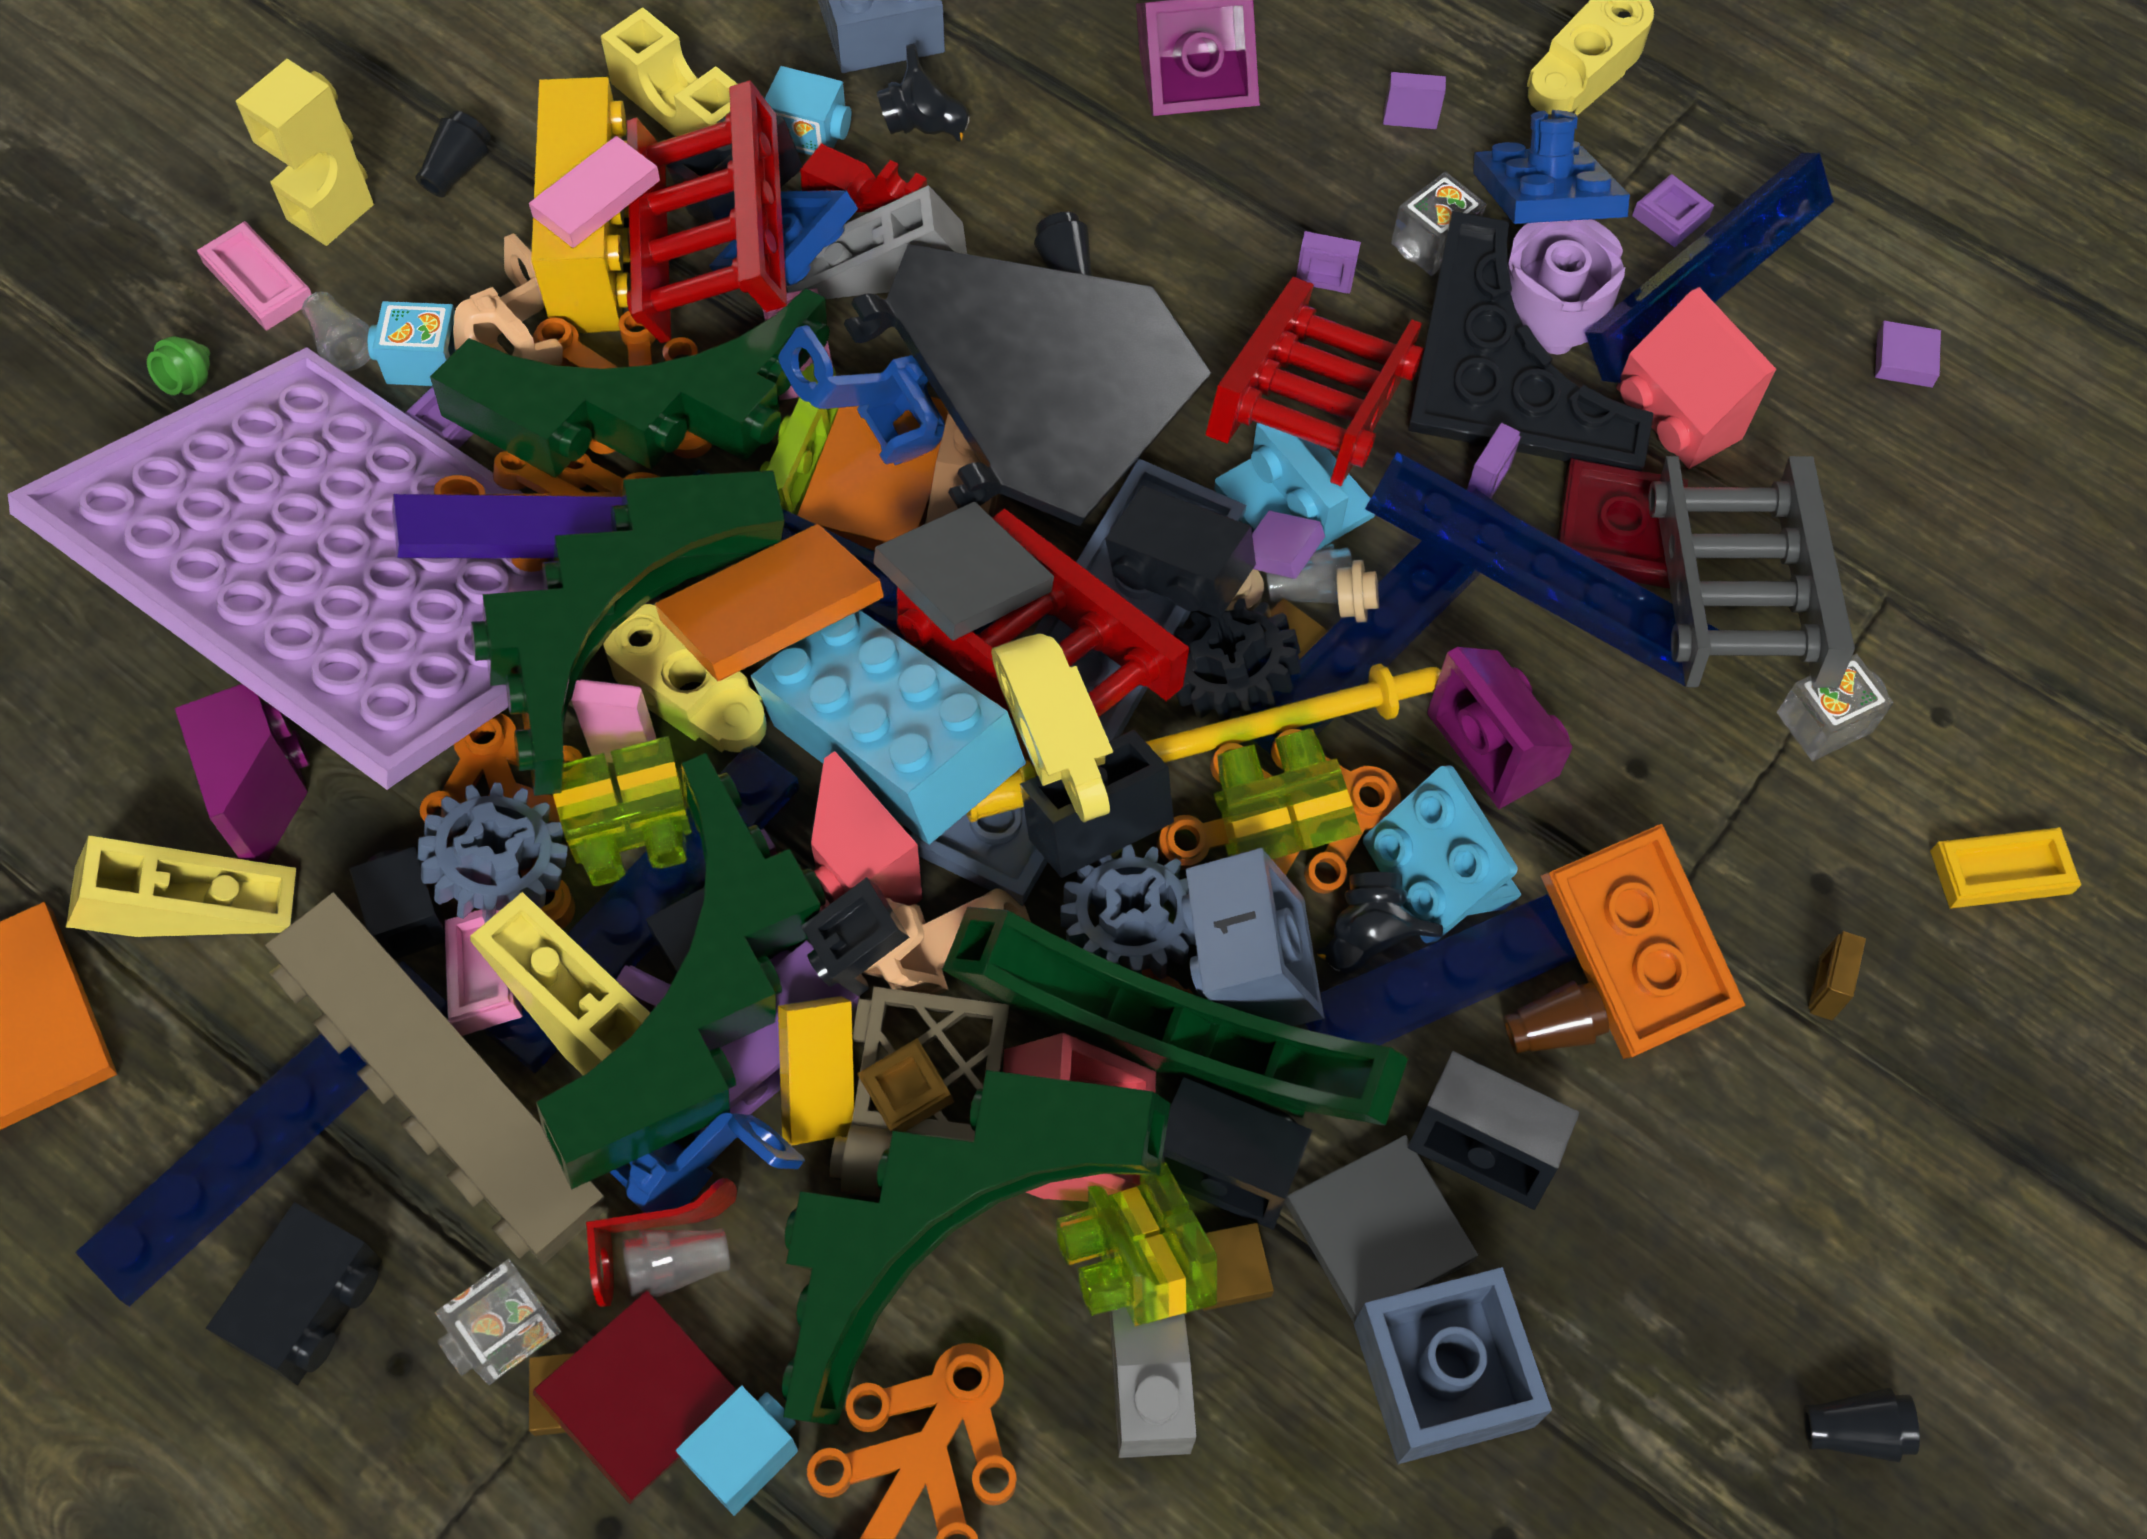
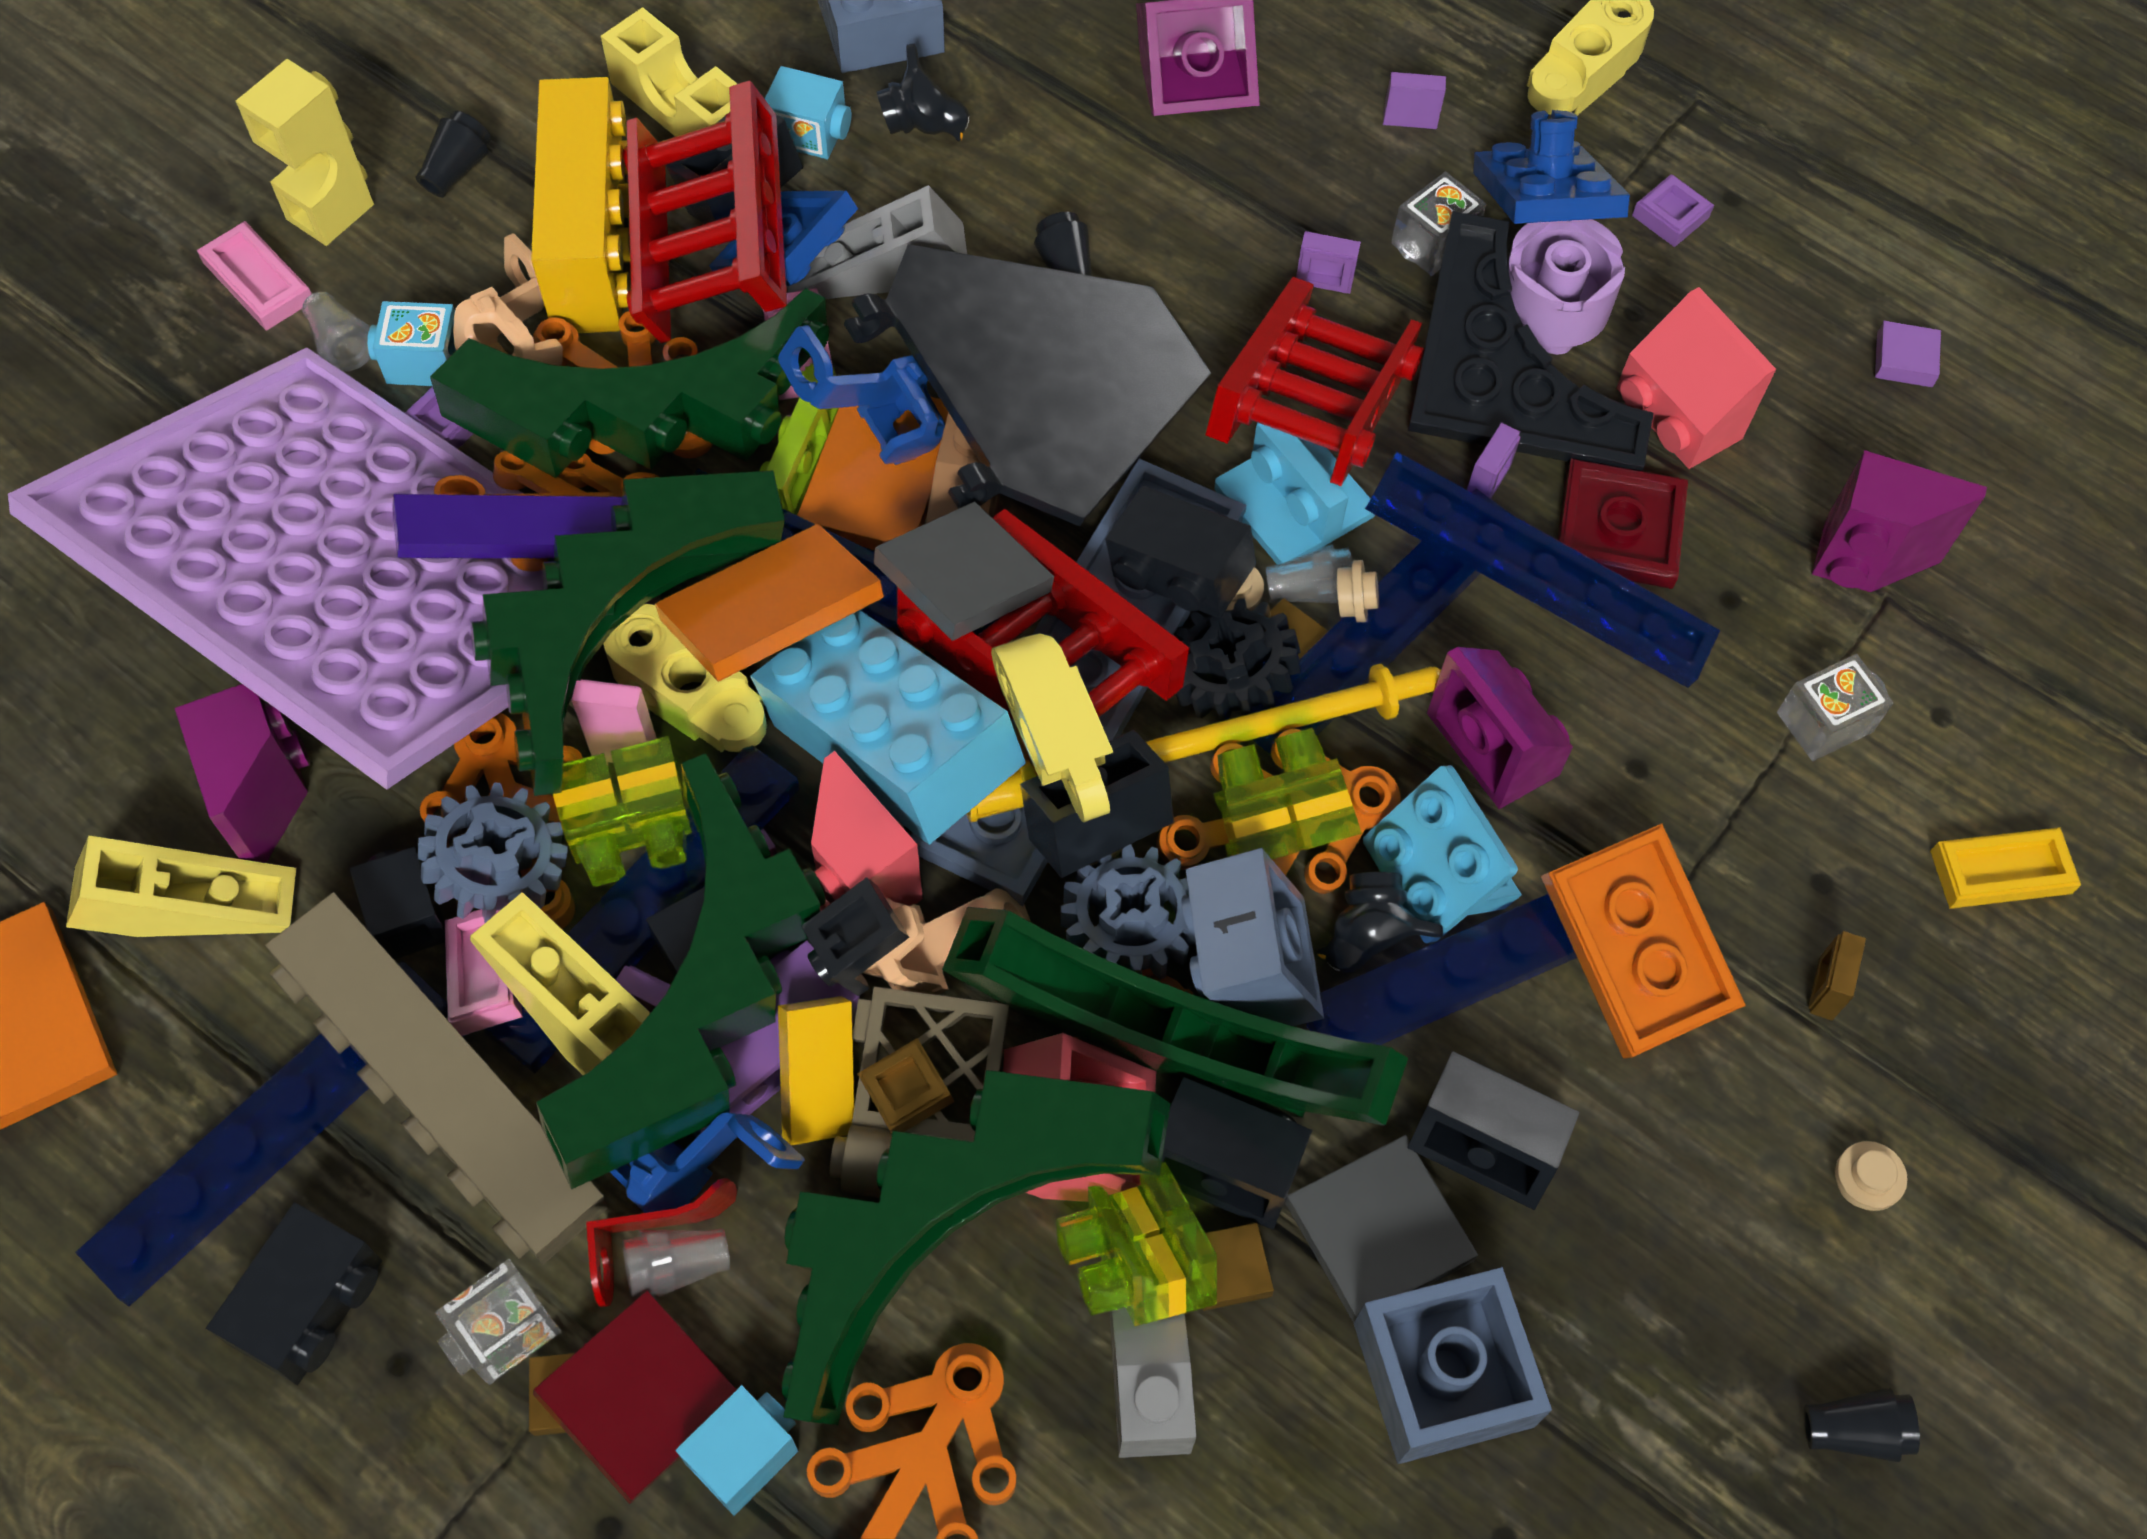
(179, 365): bright green plate -> none
(594, 191): bright pink tile -> none
(836, 171): red piece -> none
(1285, 543): medium lavender tile -> none
(1558, 1020): reddish brown cone -> none
(1715, 259): clear blue plate -> none
(1803, 544): dark grey fence -> none
(1871, 1176): none -> tan plate
(1892, 522): none -> magenta slope

